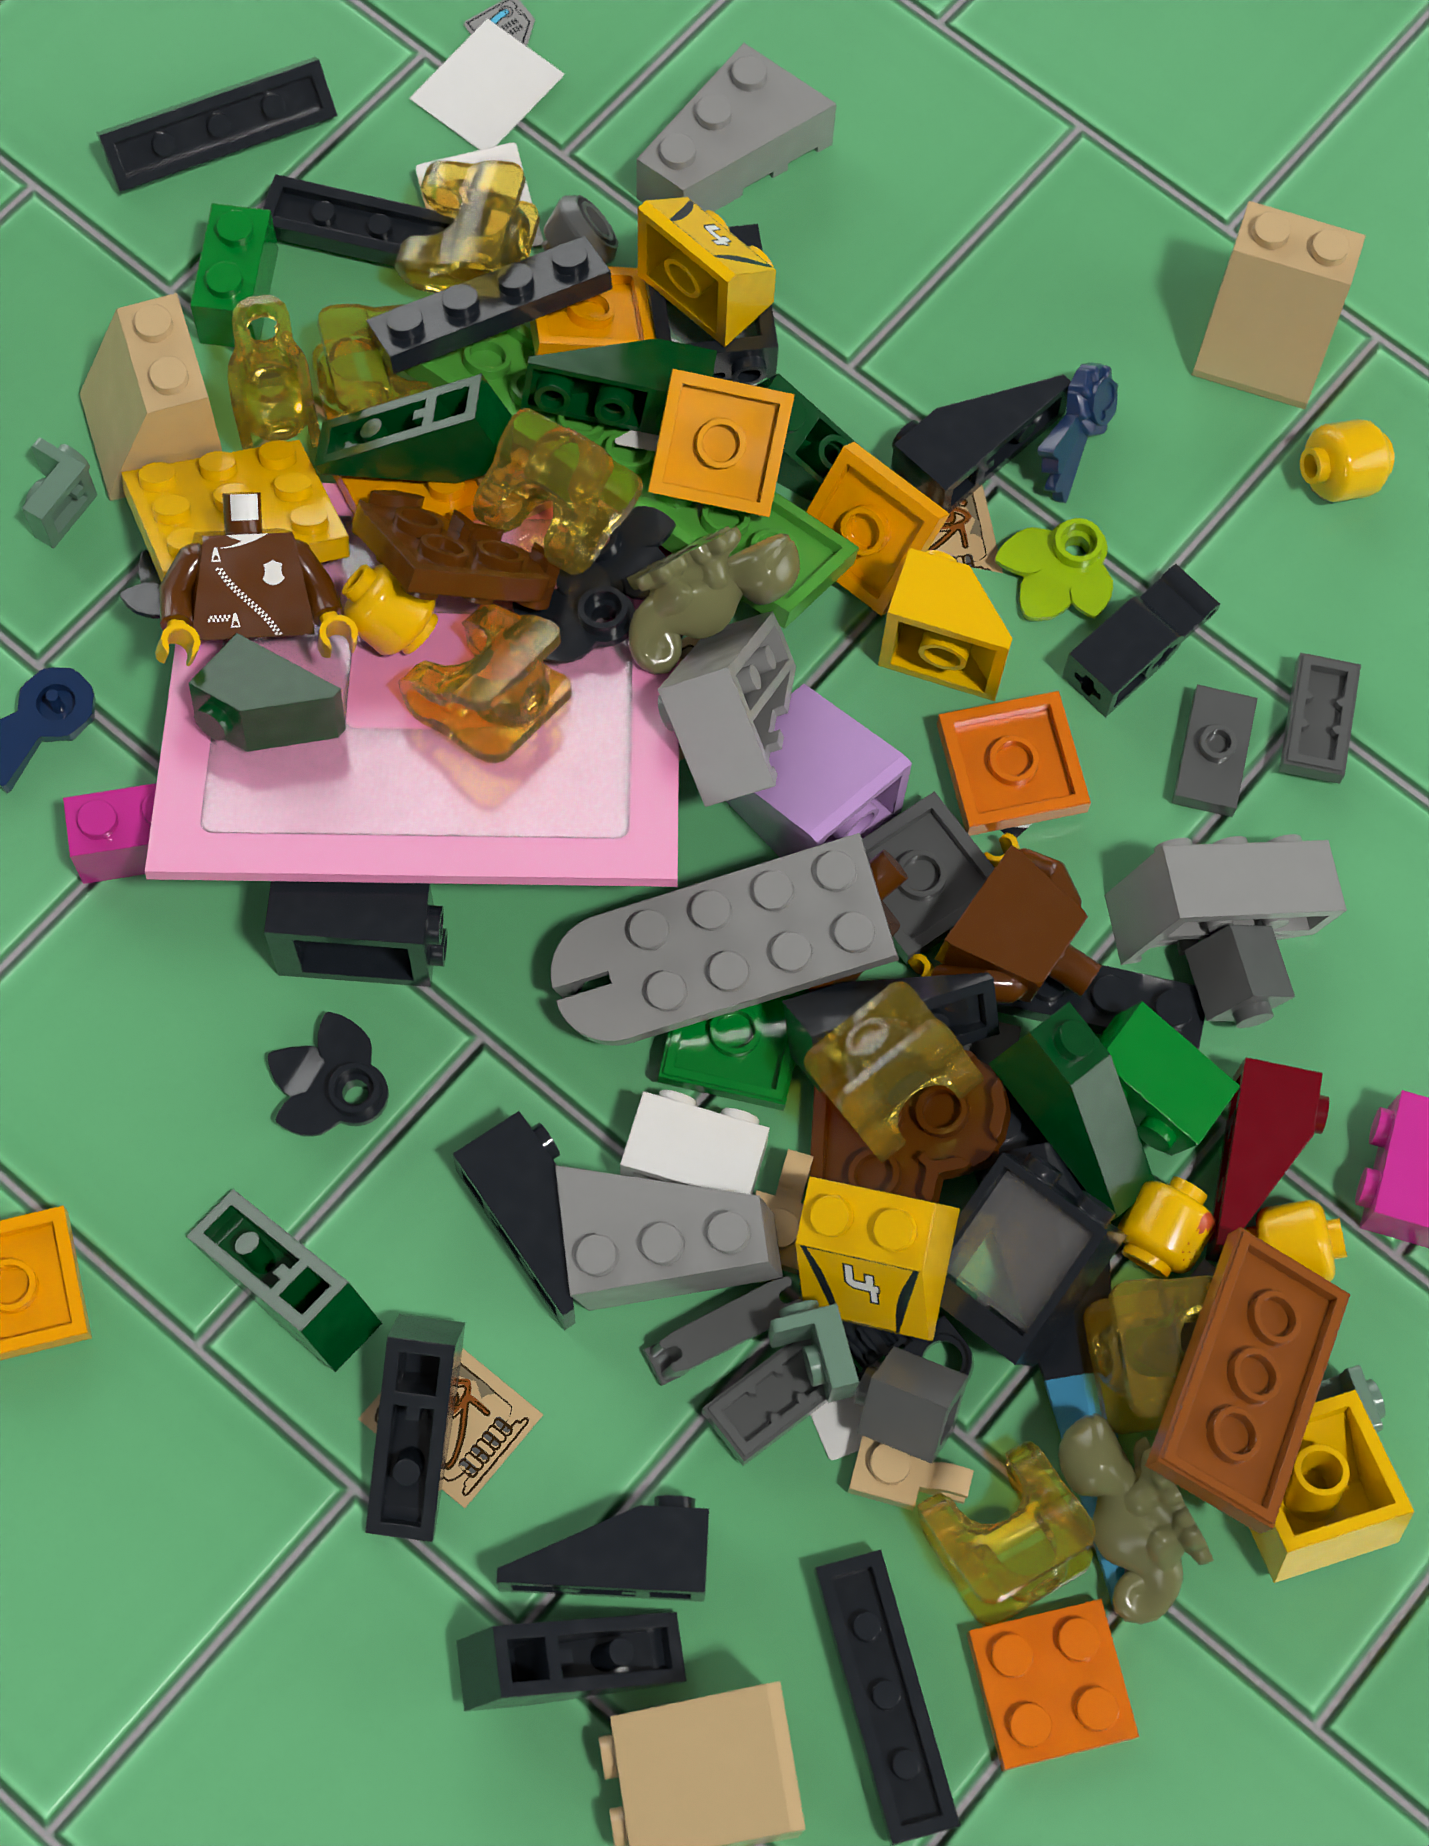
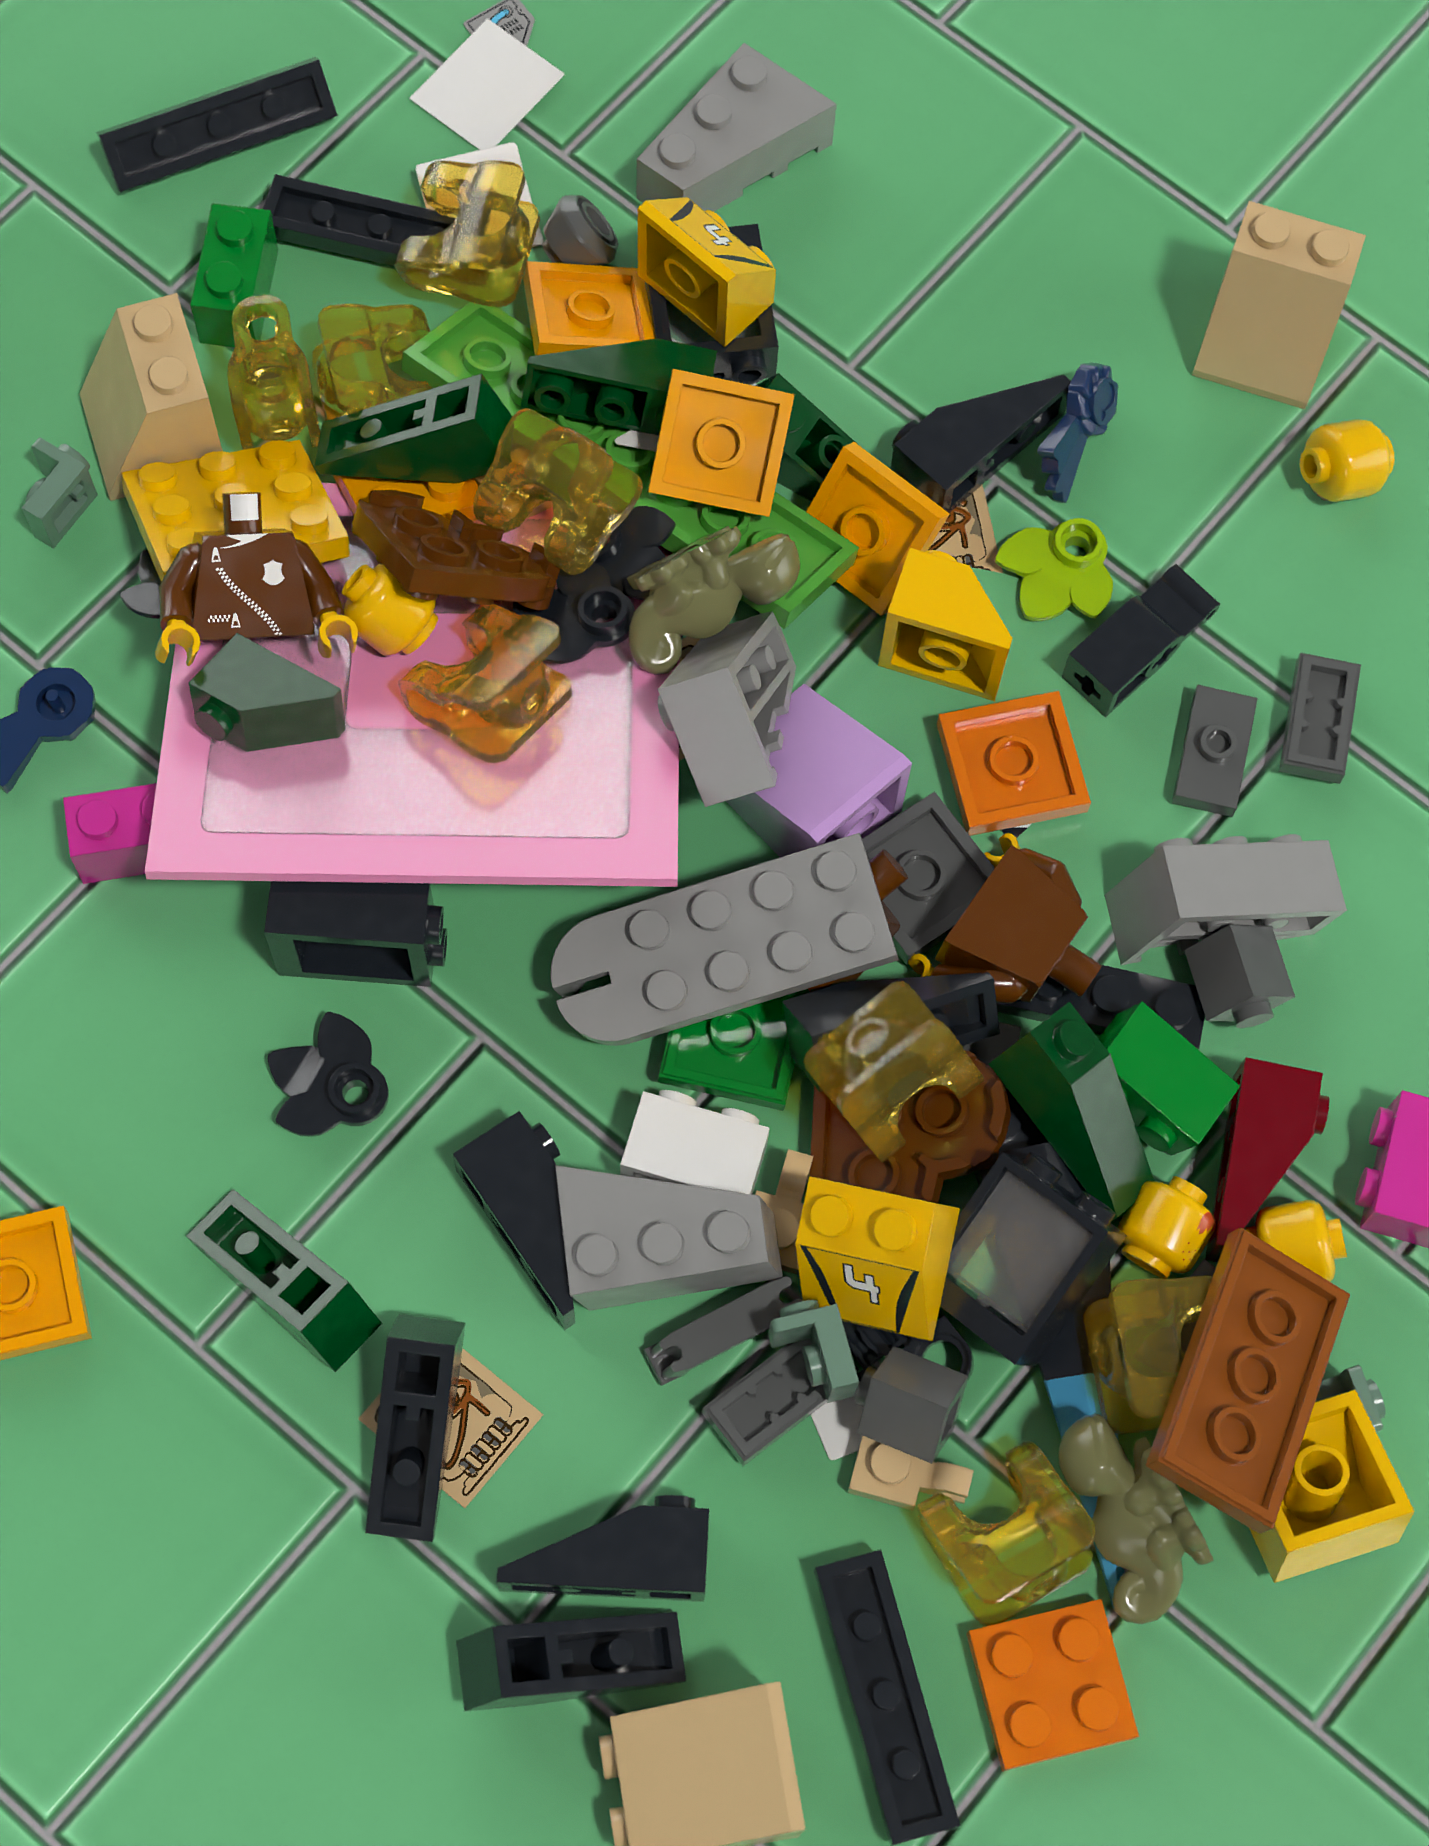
(489, 304): black plate -> none

